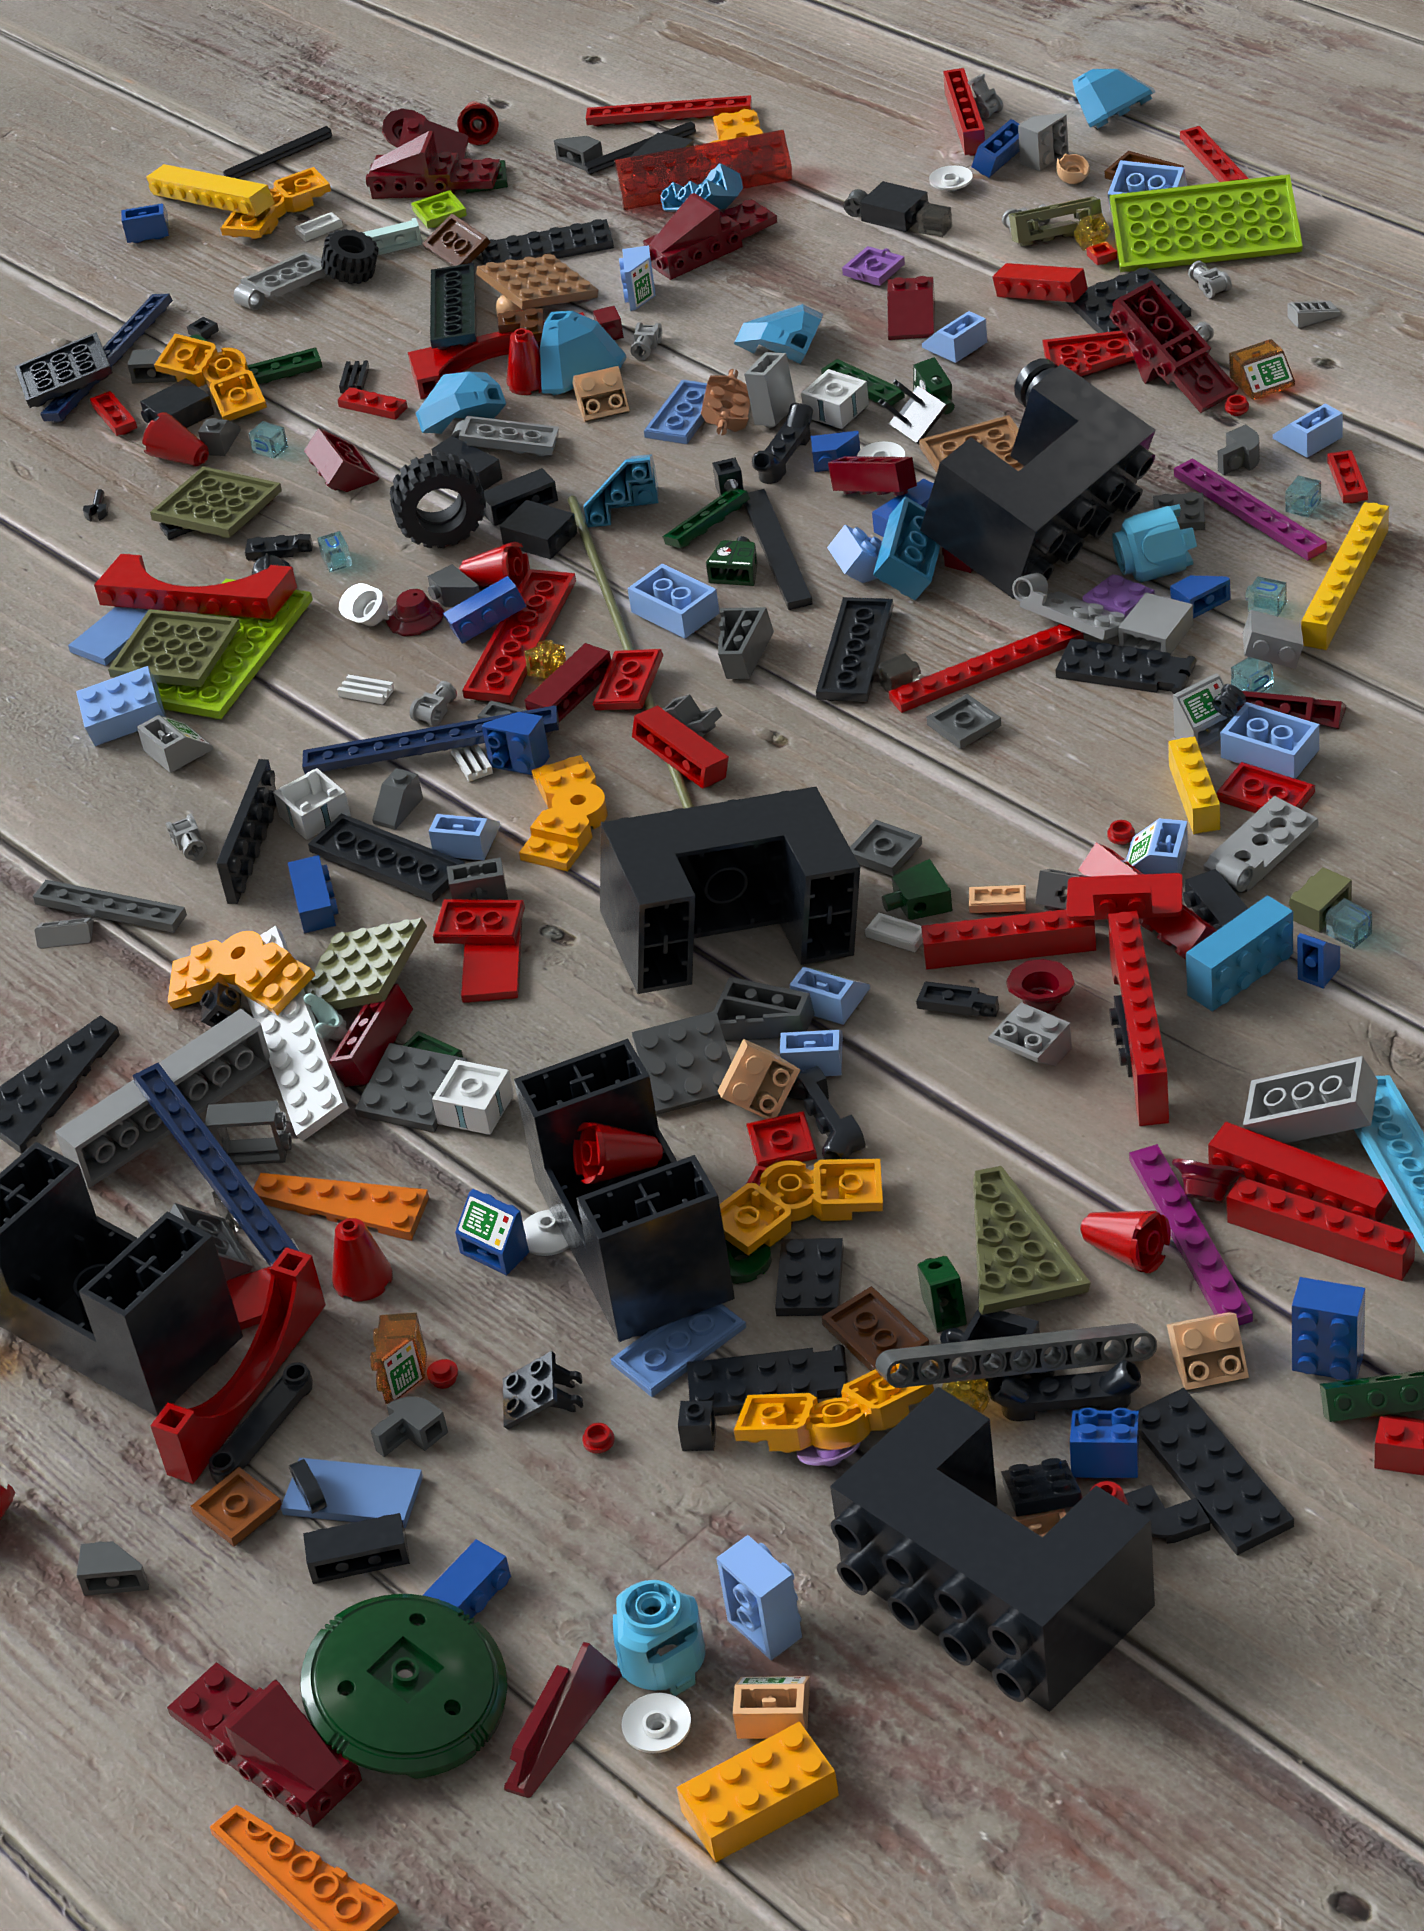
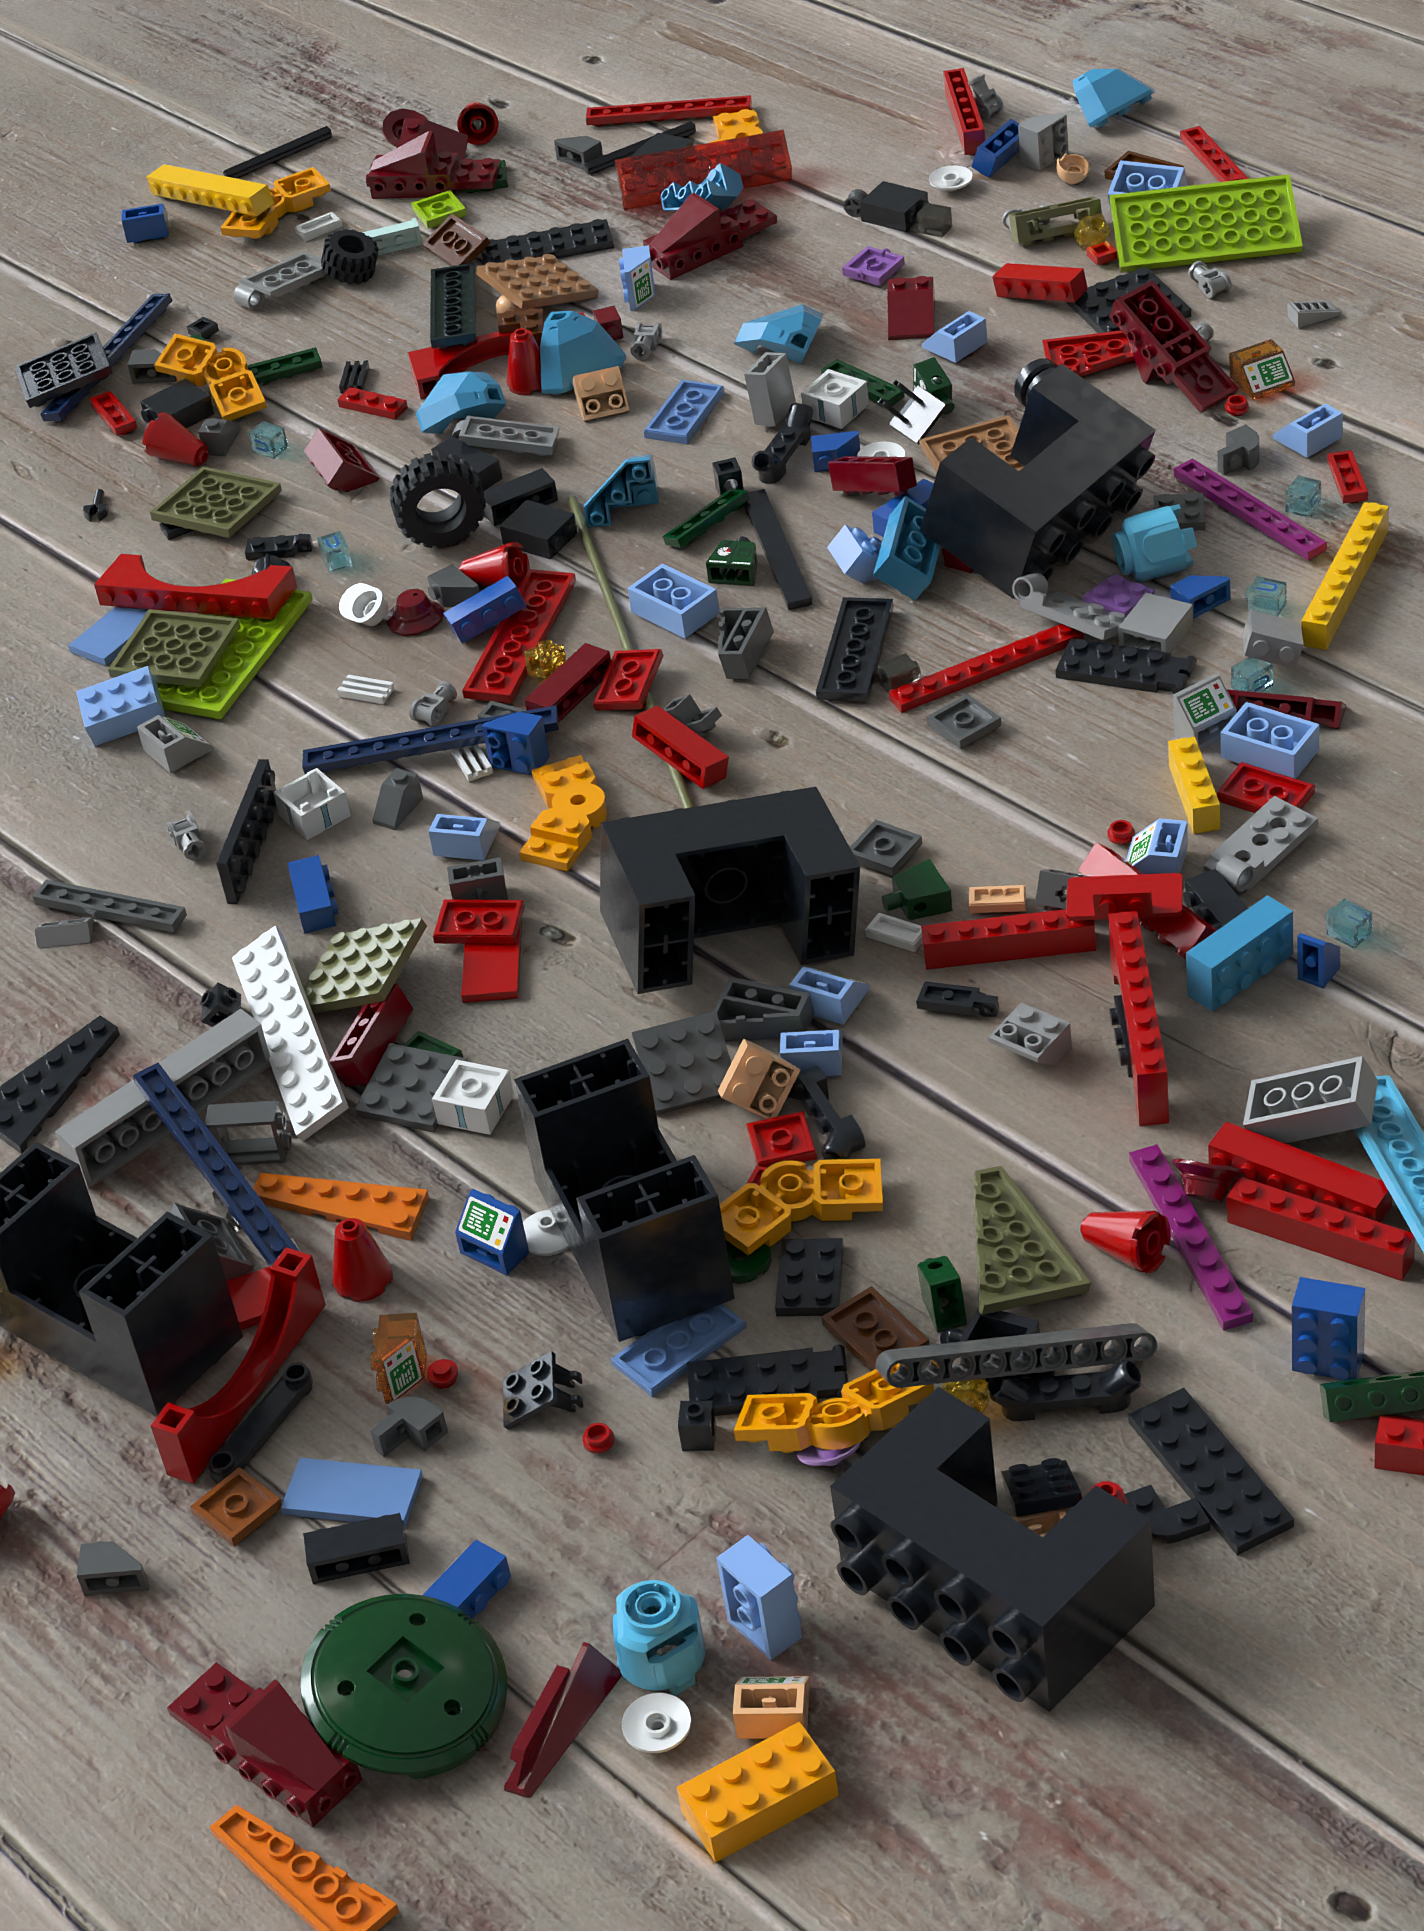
(259, 969): light orange plate -> none
(308, 1486): black beam -> none
(331, 1023): light aqua helmet -> none
(384, 856): black plate -> none
(613, 1152): red cone -> none
(726, 402): nougat plate -> none
(1040, 983): dark red hat -> none
(1104, 1443): blue slope -> none
(1208, 1350): light nougat slope -> none
(1229, 700): black wheel -> none
(1318, 896): olive brick -> none

